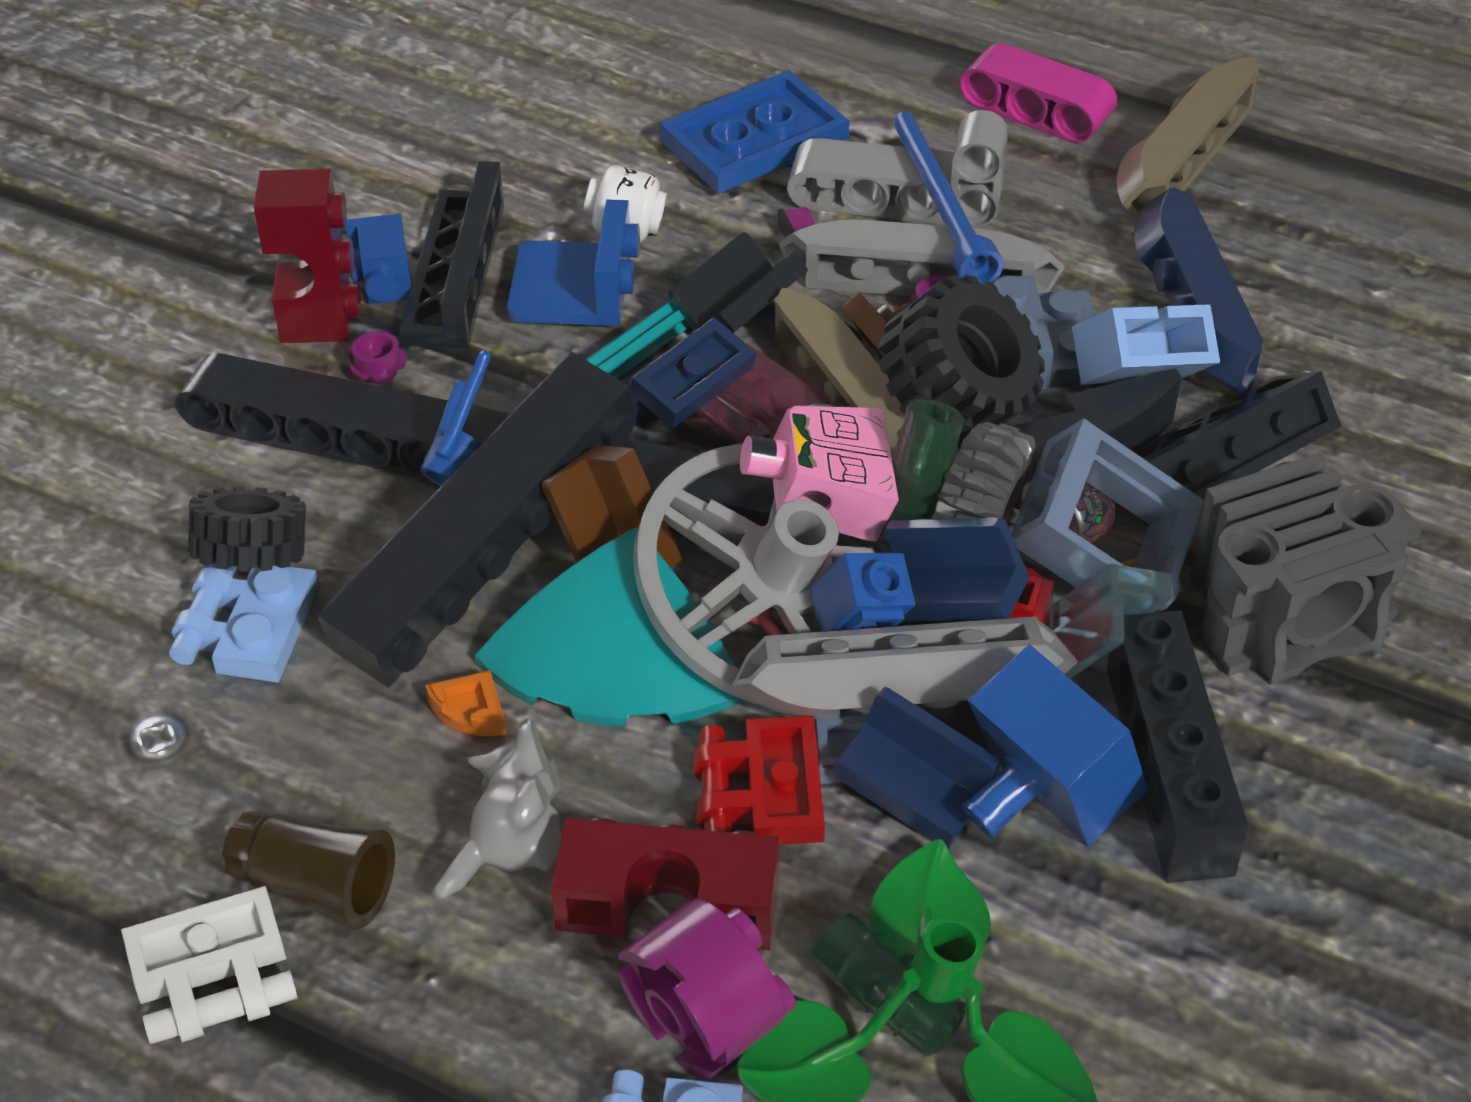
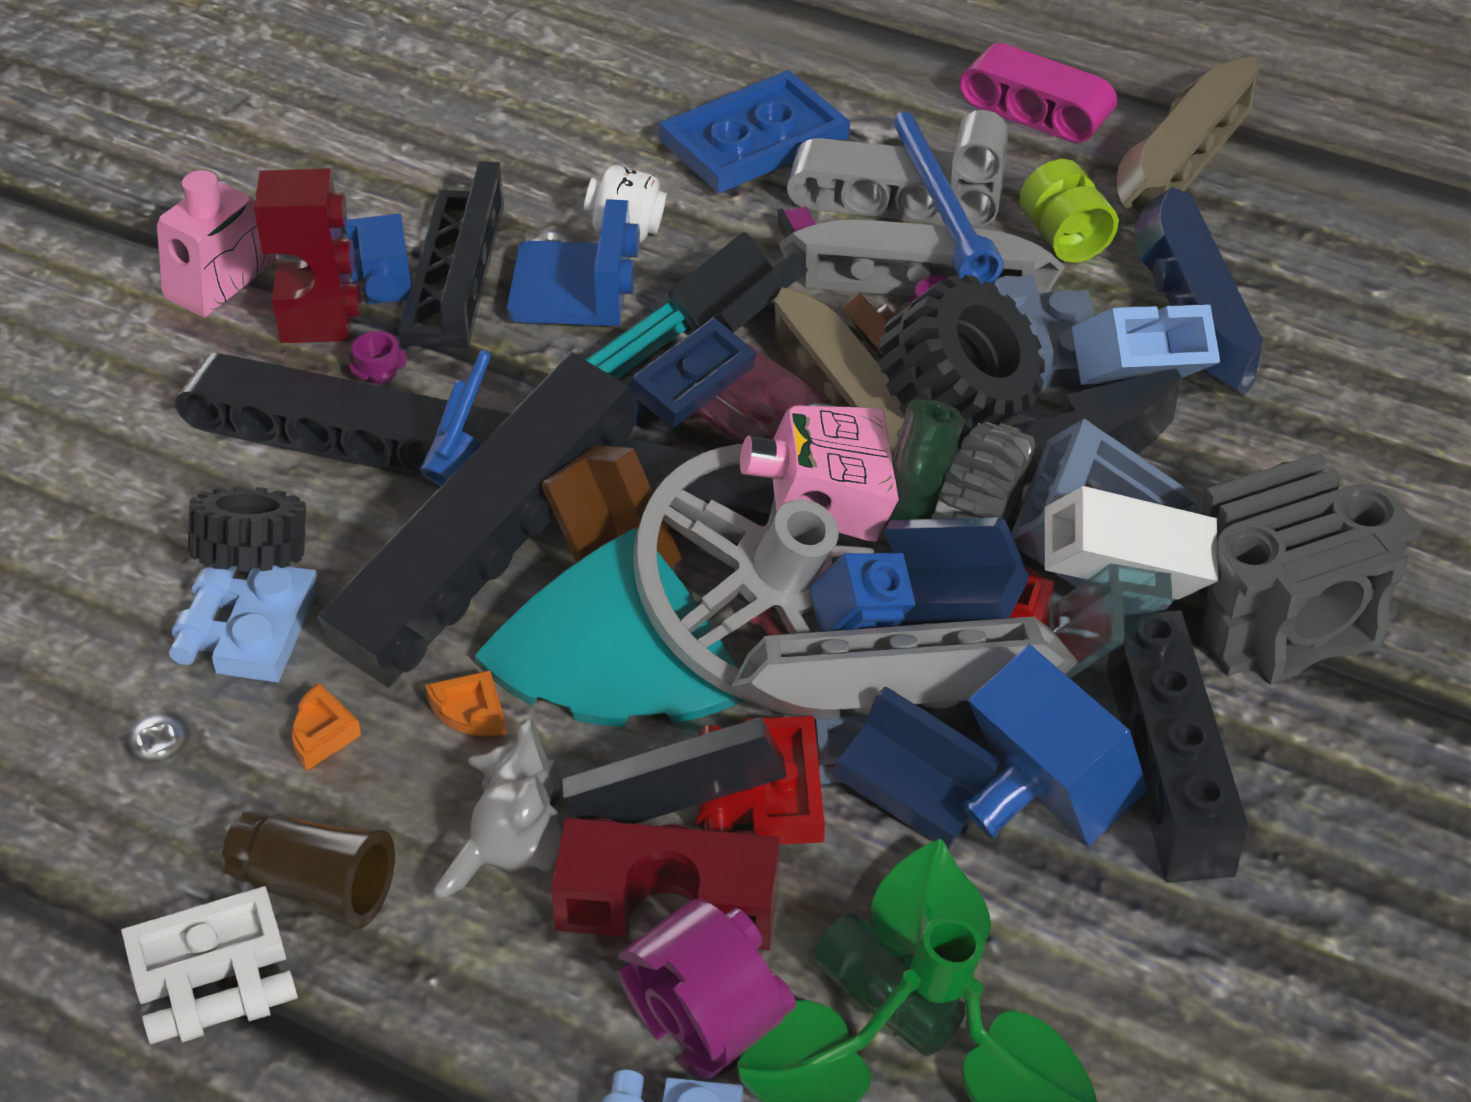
(209, 245): none -> bright pink torso
(321, 727): none -> orange tile
(677, 775): none -> black tile
(1068, 210): none -> lime wheel
(1102, 528): none -> white brick
(1245, 432): black fence -> none

